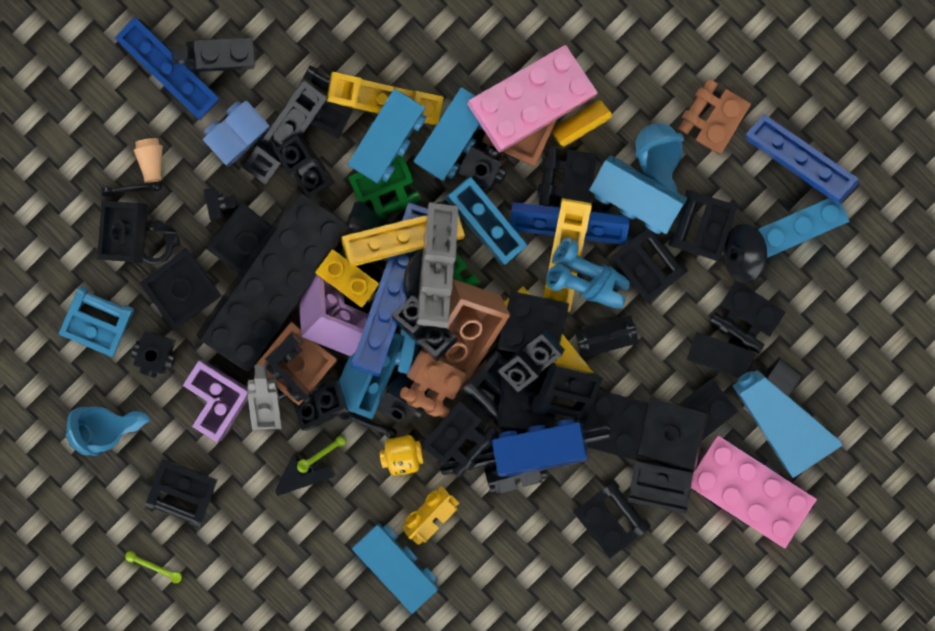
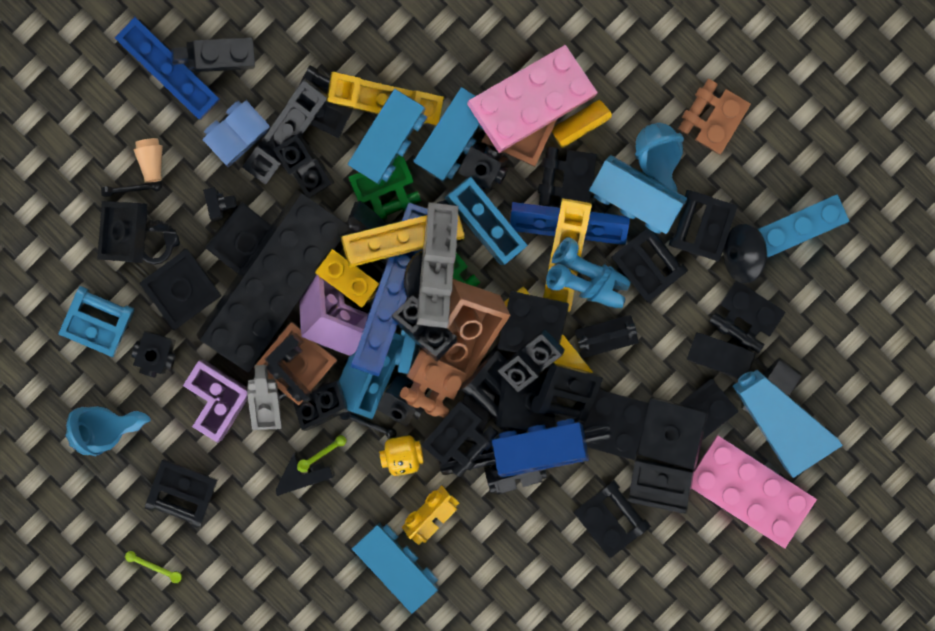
(801, 159): blue plate -> none

